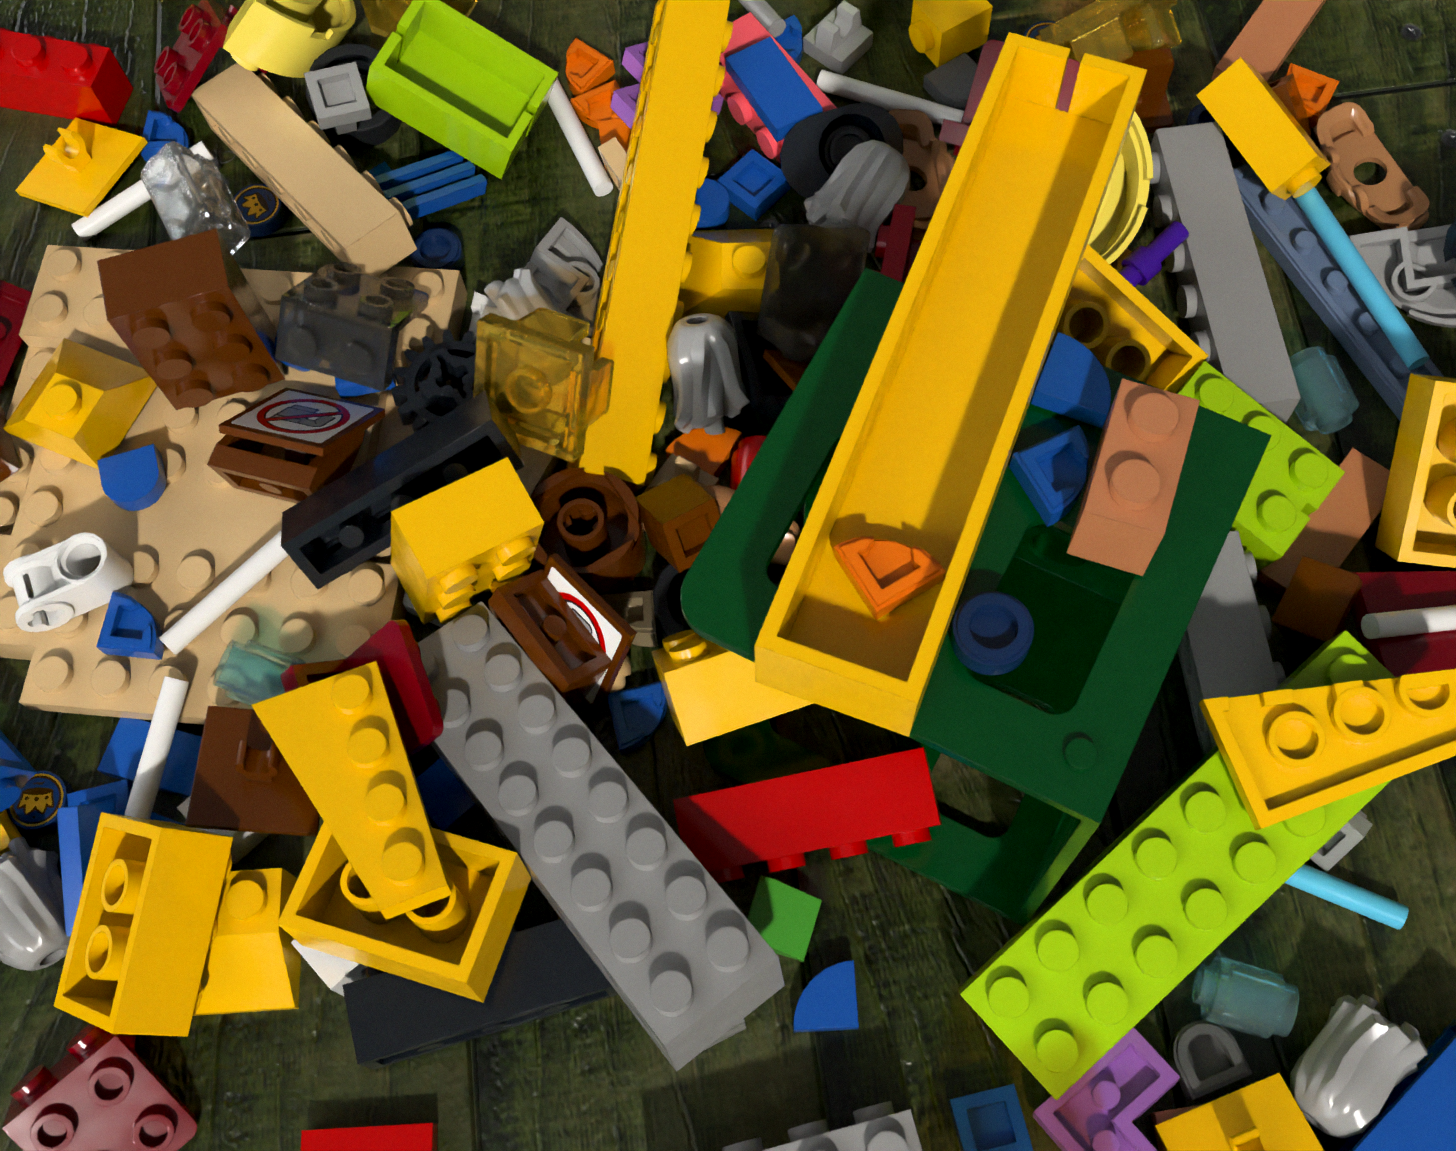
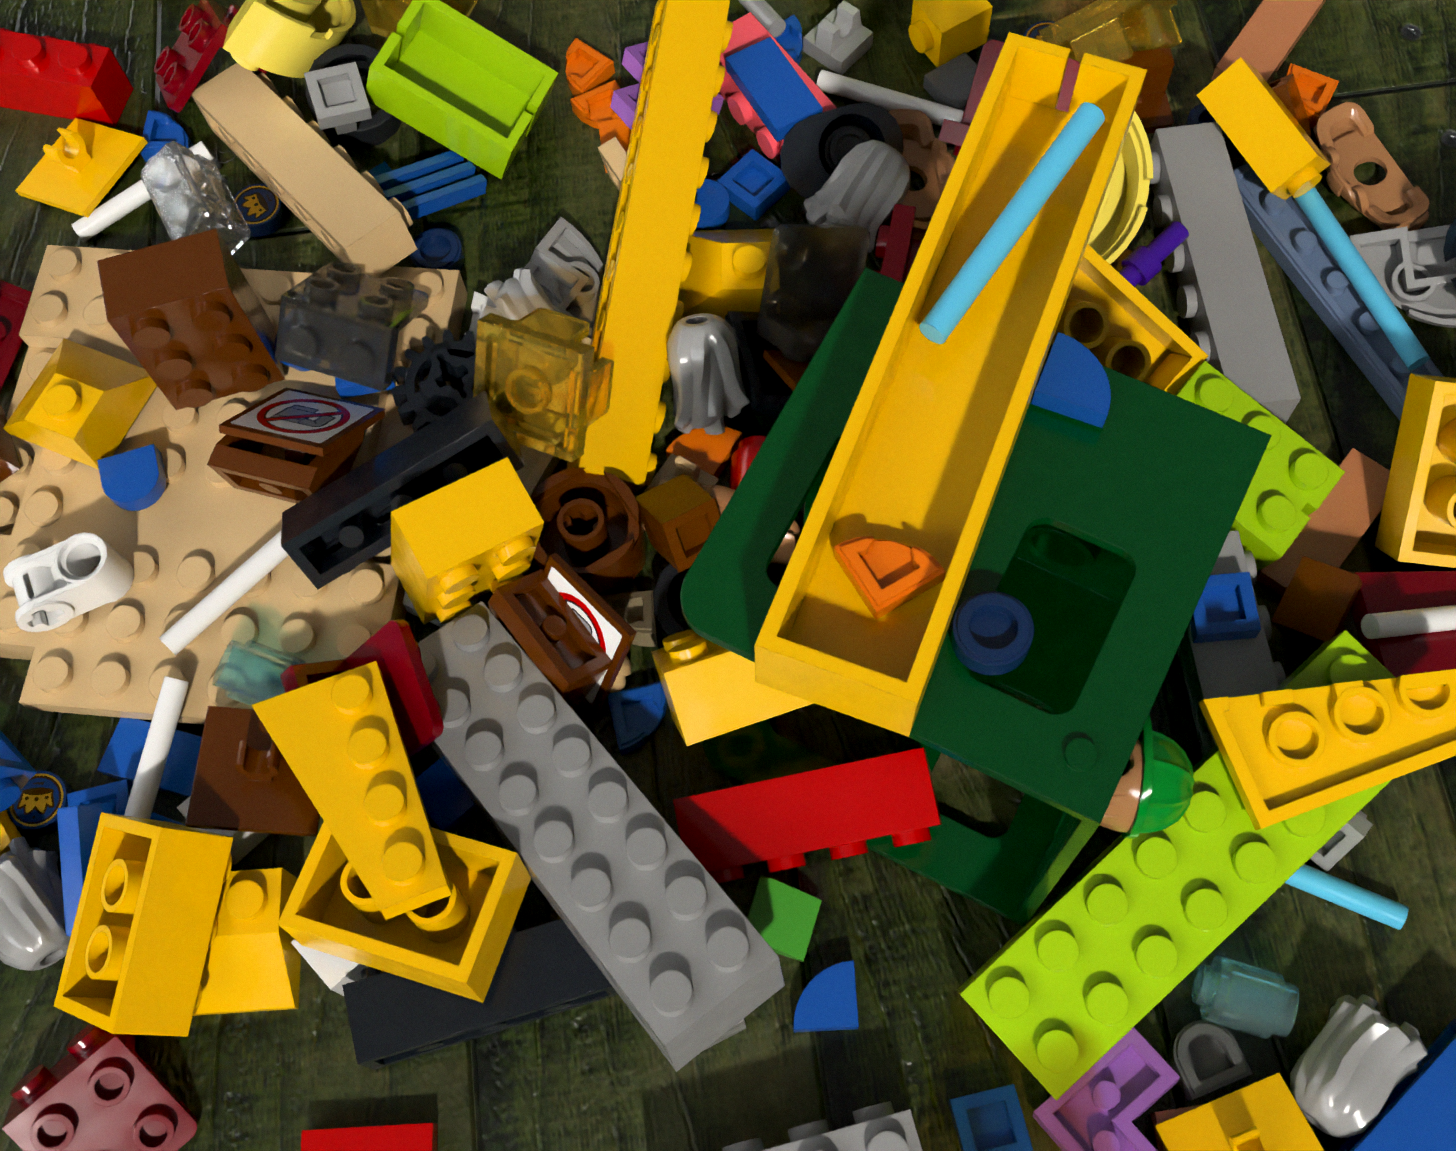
(130, 630): blue tile -> none
(579, 141): white bar -> none
(1011, 223): none -> medium azure bar
(1053, 473): blue tile -> none
(1133, 477): nougat brick -> none
(1152, 788): none -> green piece
(1226, 610): none -> blue tile
(1324, 391): clear light blue brick -> none

